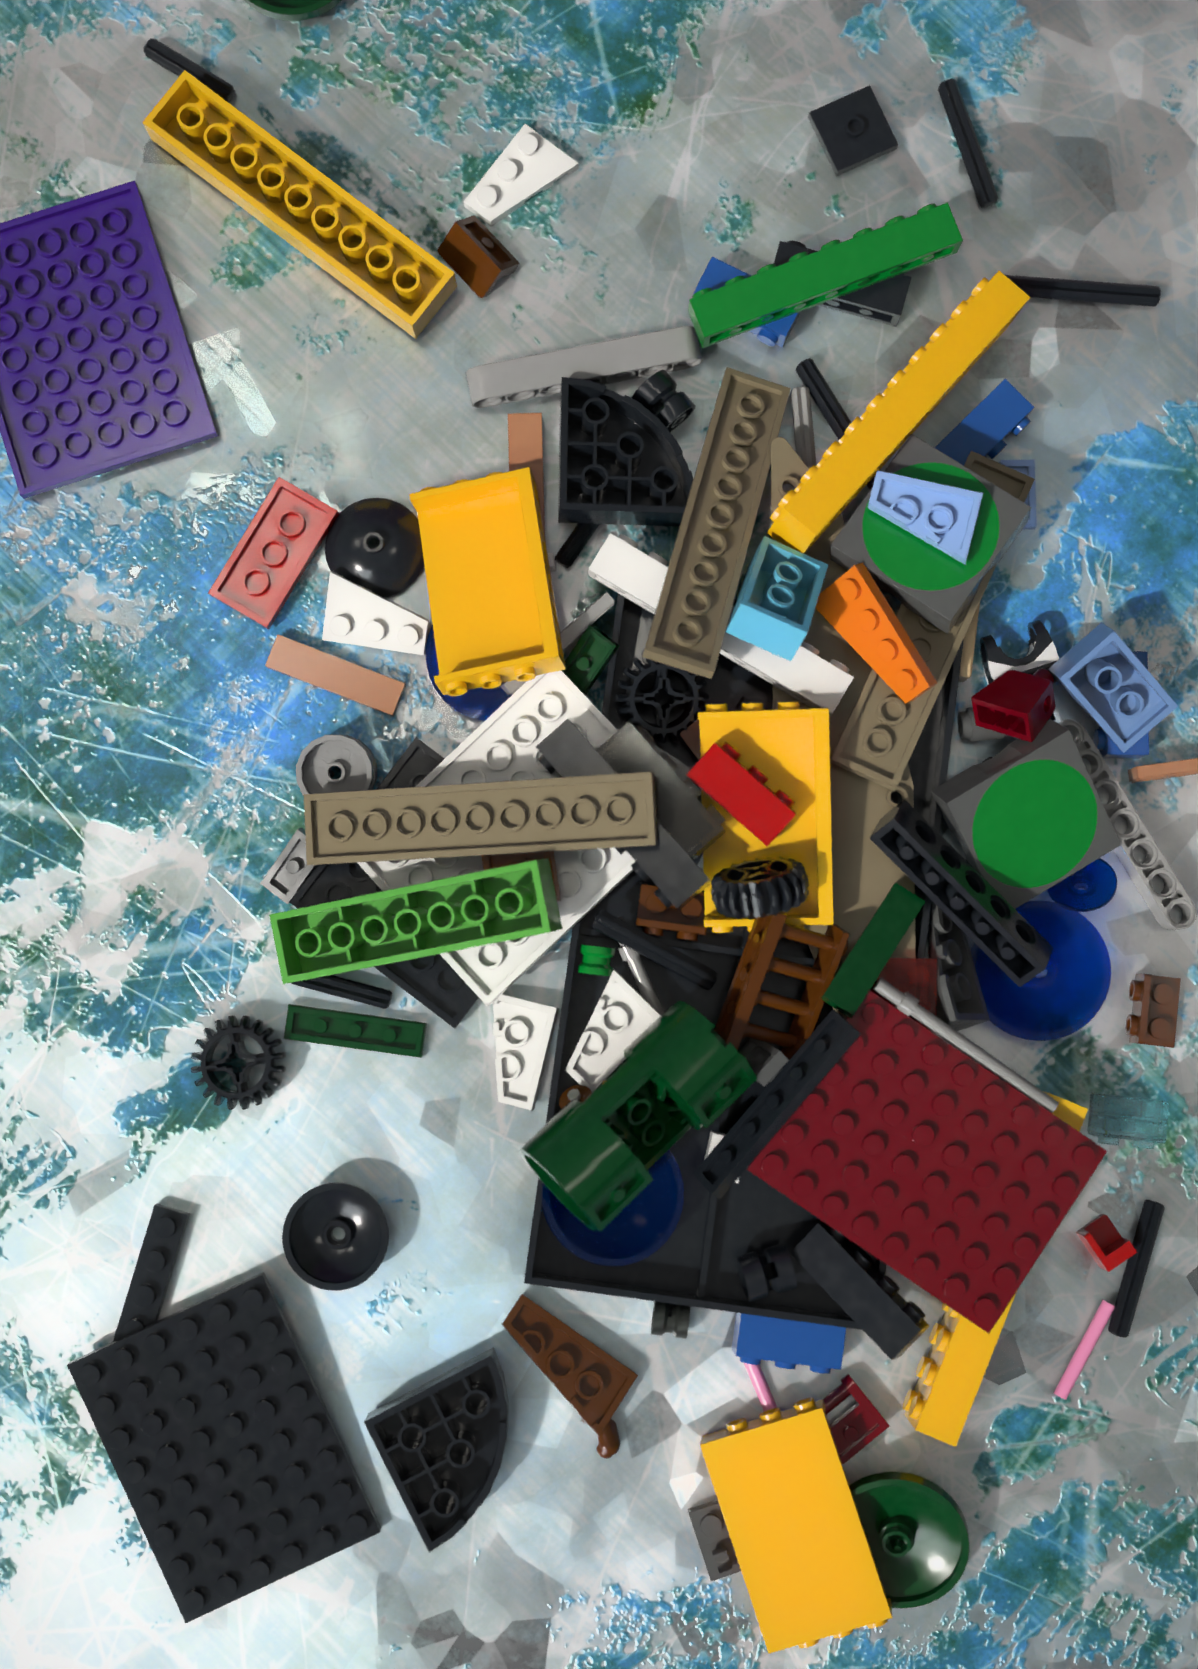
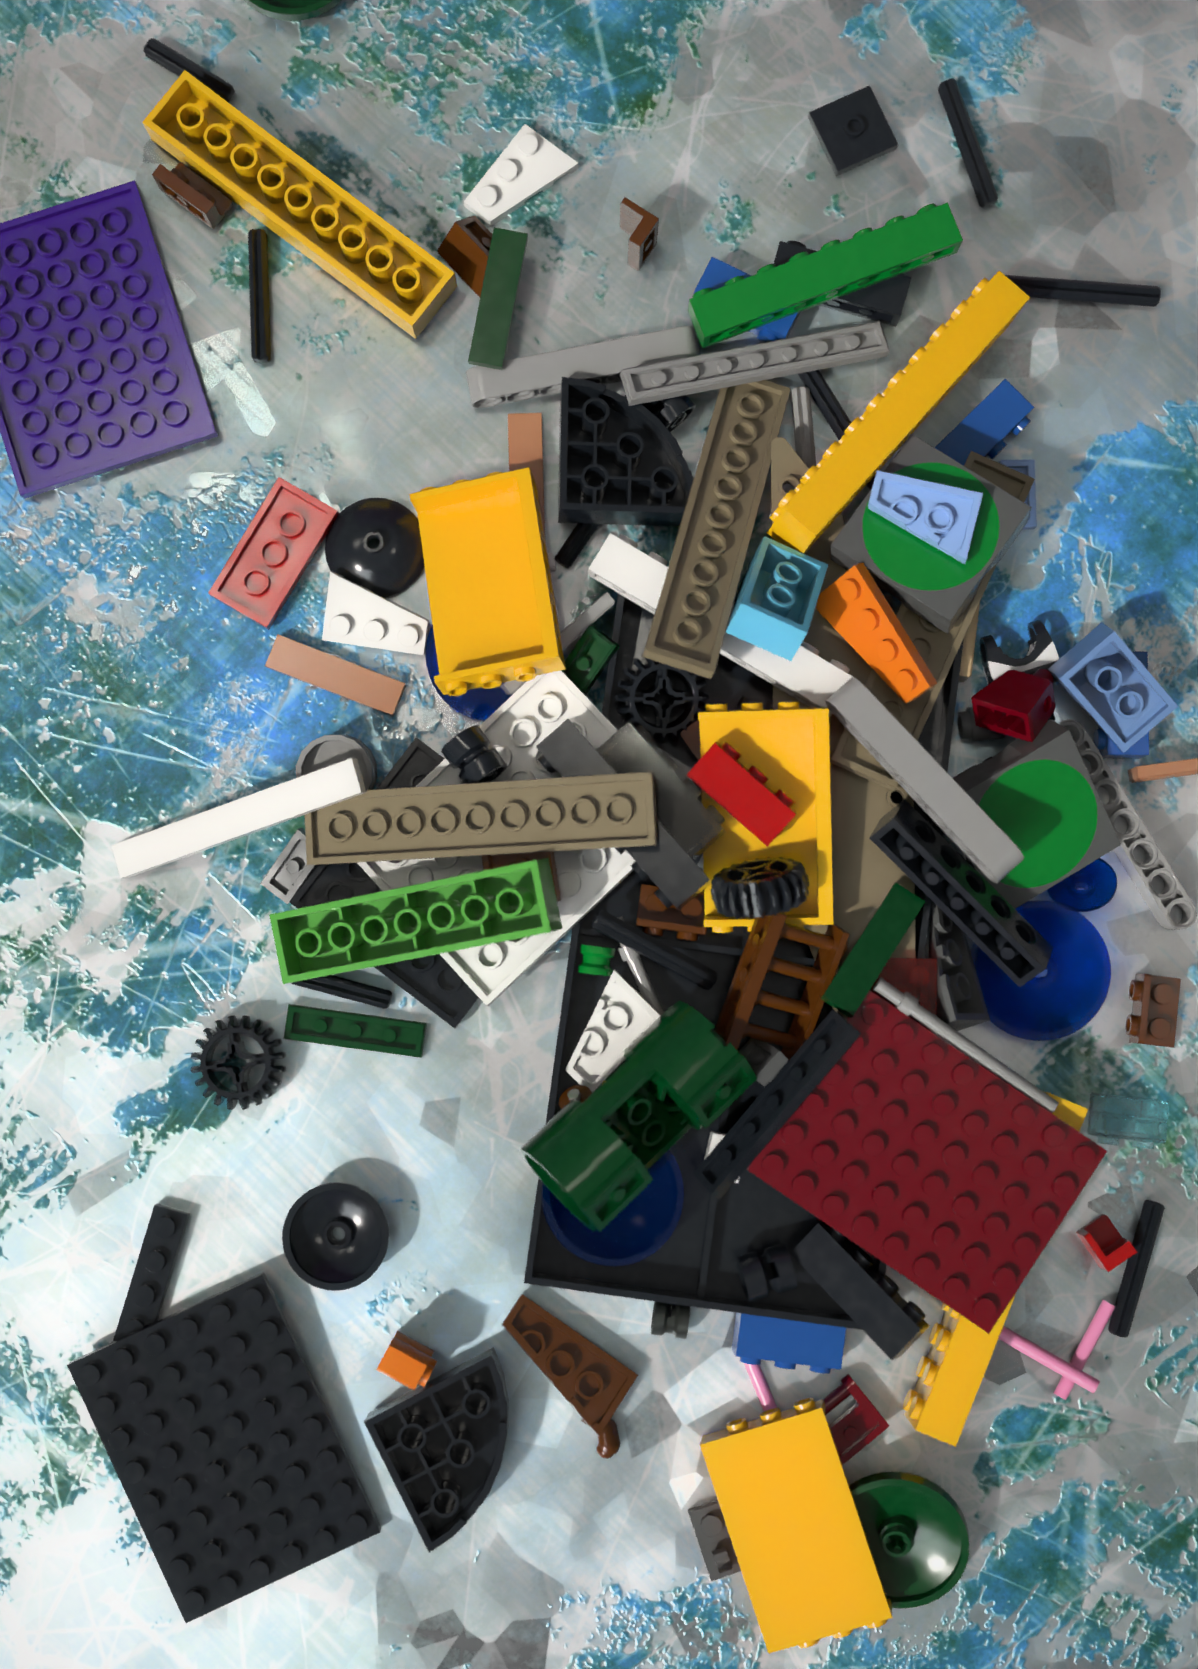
(193, 193): none -> reddish brown bracket
(239, 818): none -> white tile
(259, 296): none -> black axle
(407, 1361): none -> orange brick
(474, 758): none -> black wheel
(498, 298): none -> dark green tile
(522, 1046): white wing -> none
(643, 232): none -> reddish brown panel
(754, 363): none -> light grey tile
(924, 780): none -> light grey beam
(1049, 1359): none -> bright pink bar

